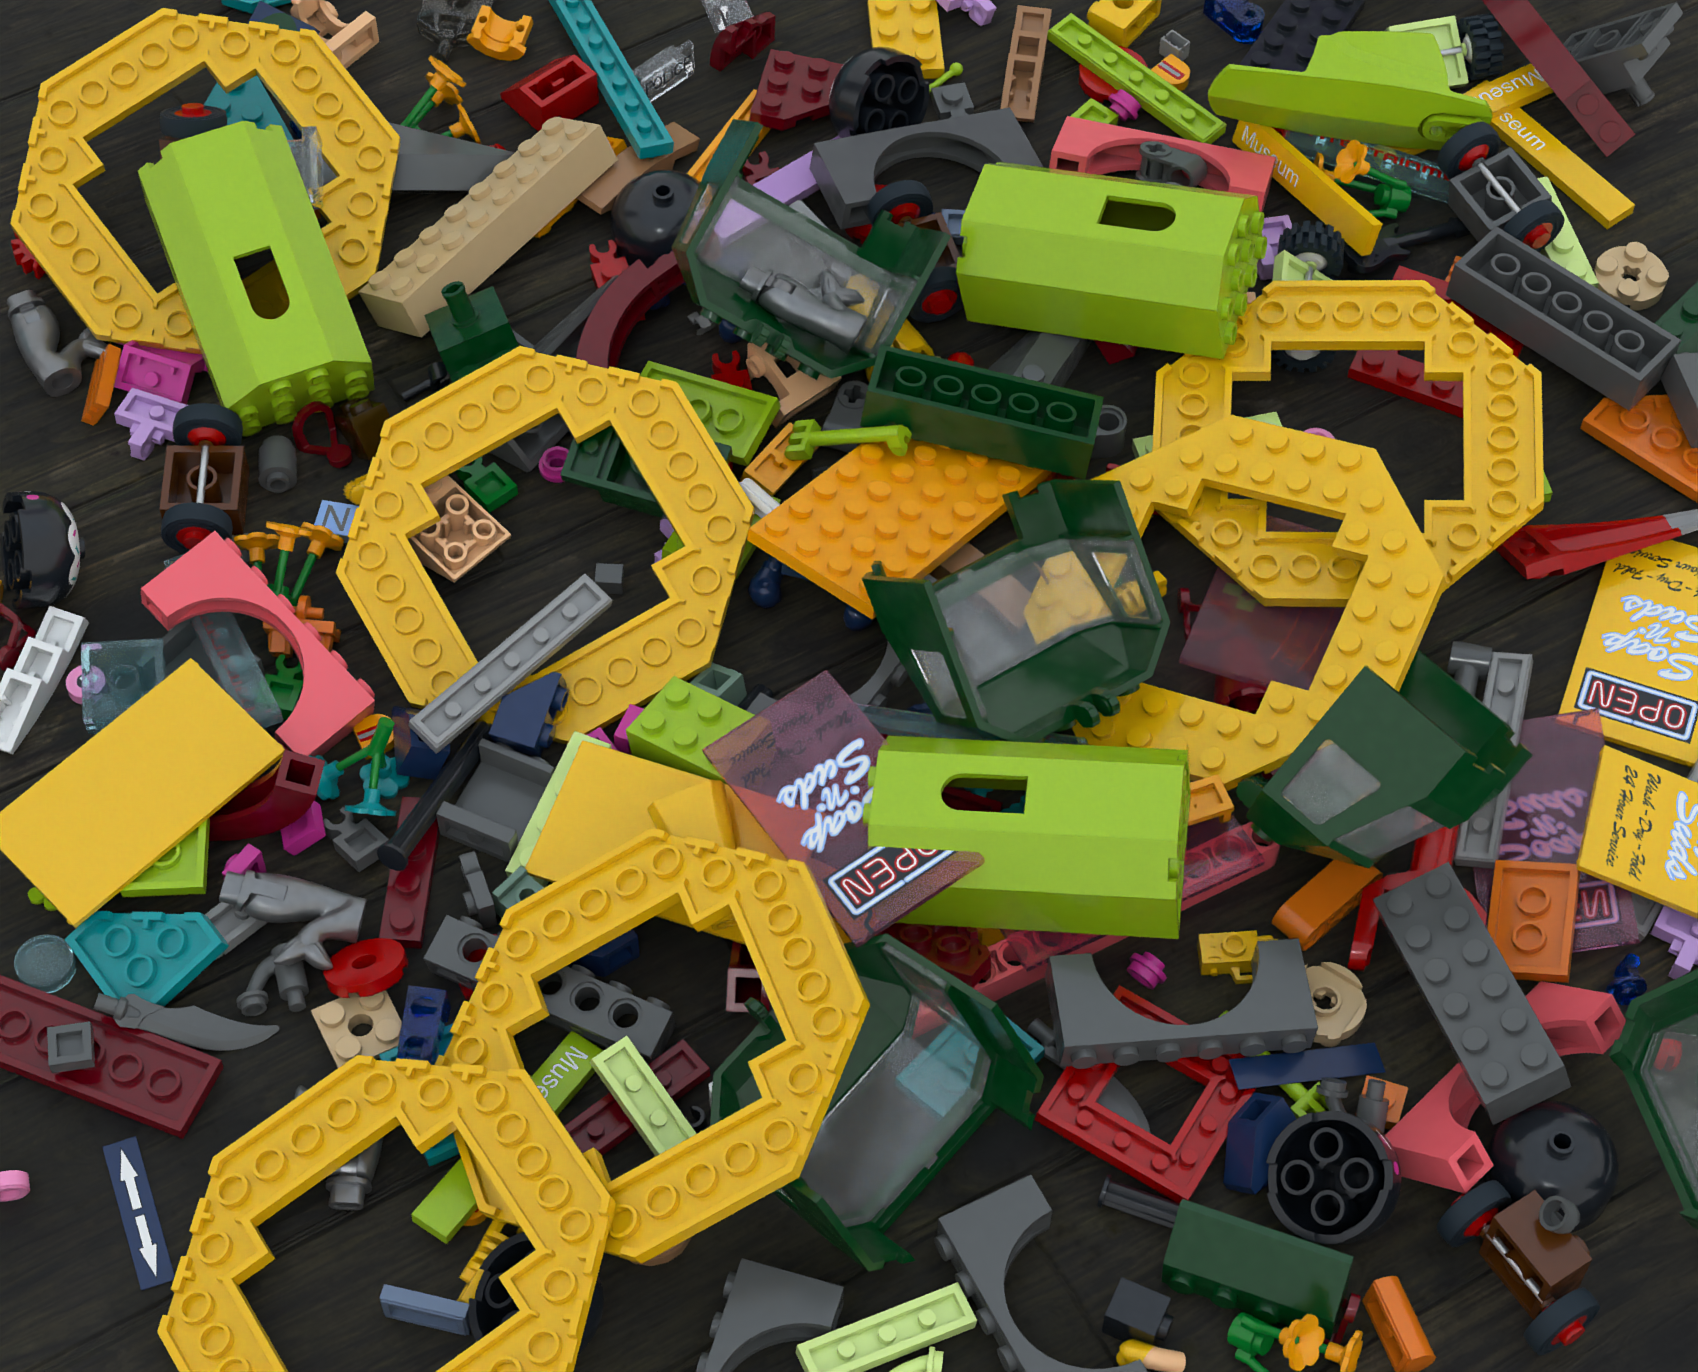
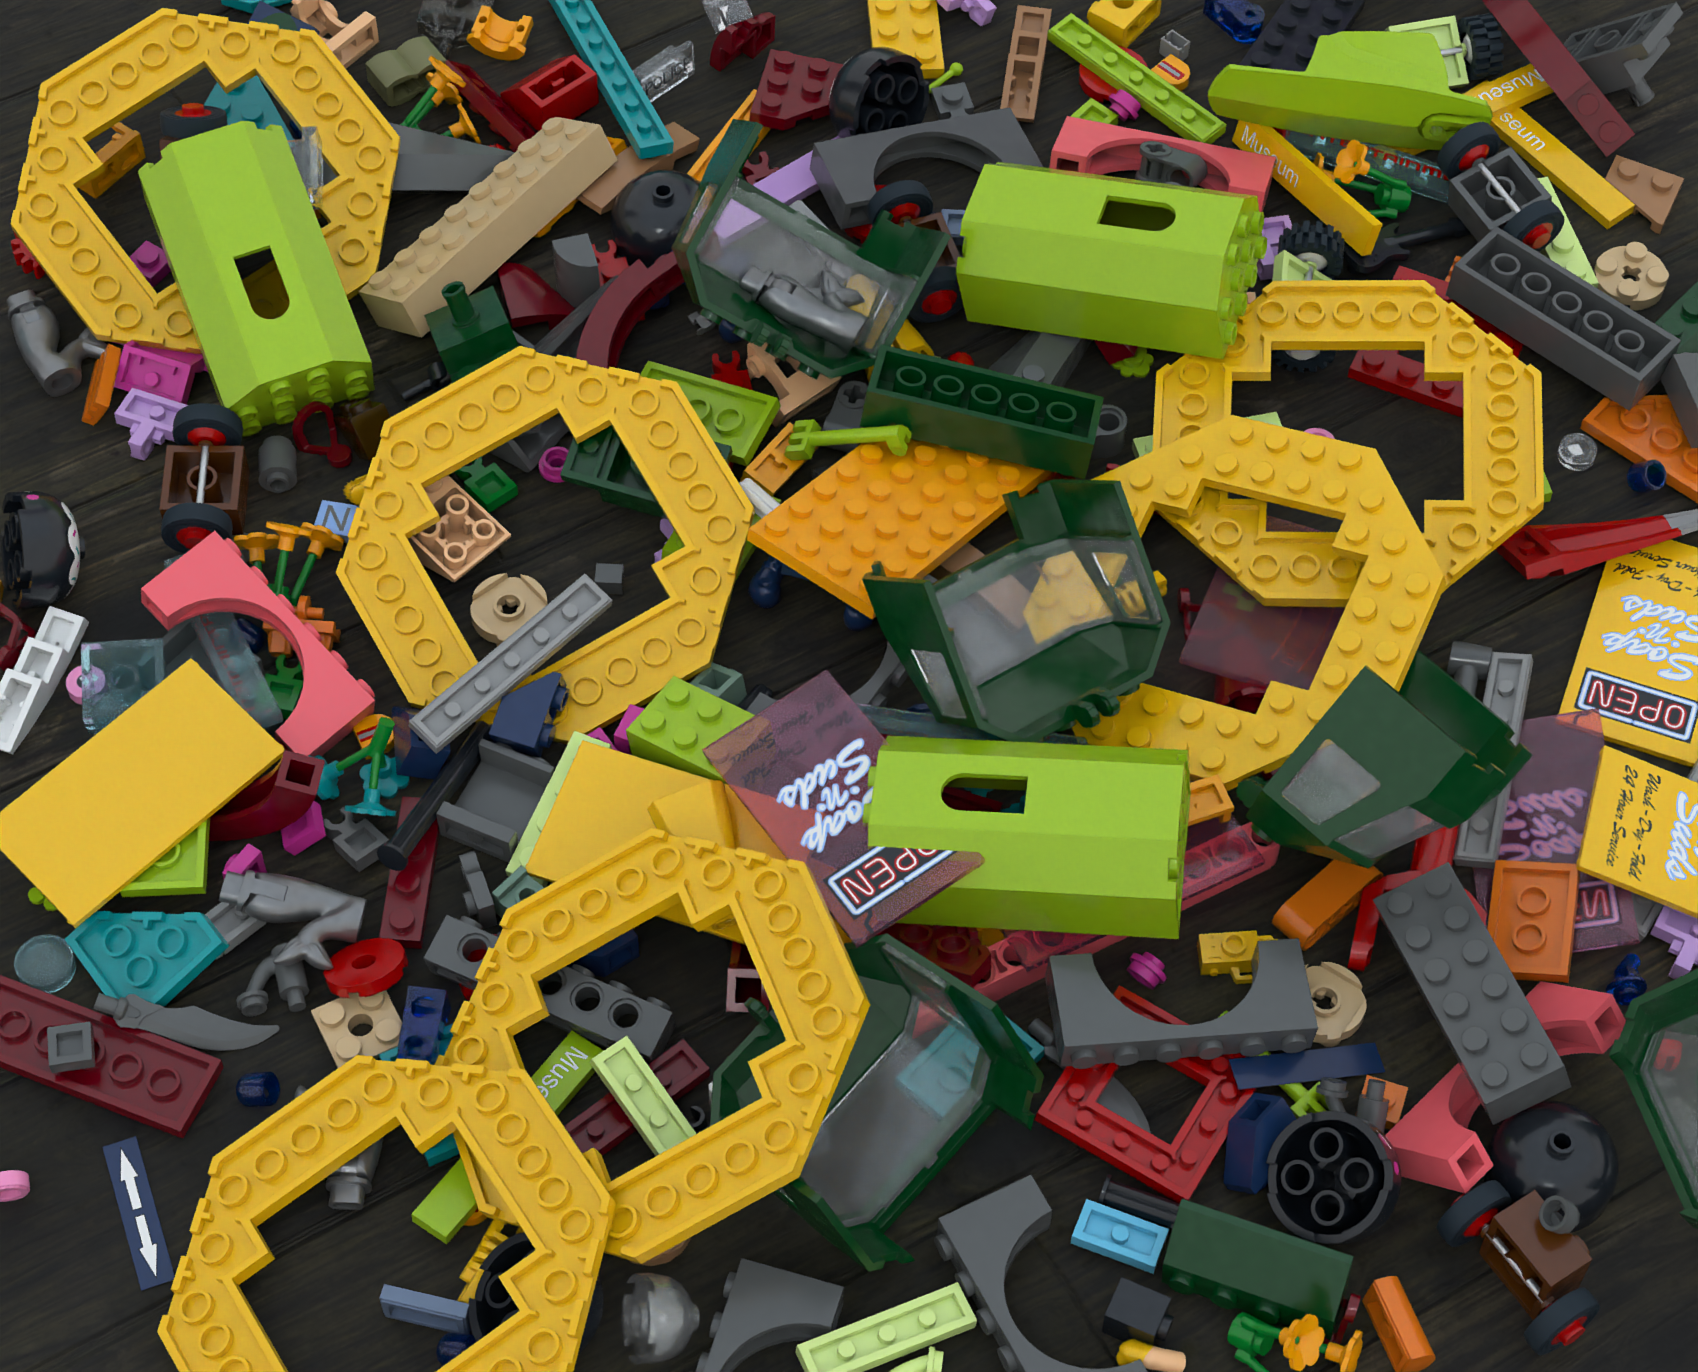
(118, 158): none -> light orange hinge
(151, 262): none -> dark pink plate
(251, 1089): none -> clear blue piece
(253, 634): none -> clear blue piece
(401, 72): none -> olive brick
(452, 1345): none -> clear blue piece
(489, 104): none -> dark red plate
(498, 591): none -> tan plate
(530, 297): none -> dark red slope
(575, 268): none -> dark grey brick
(657, 1318): none -> clear cylinder
(1119, 1236): none -> medium azure plate
(1136, 365): none -> lime plant
(1577, 451): none -> clear tile
(1646, 476): none -> clear blue piece
(1647, 187): none -> medium nougat wing

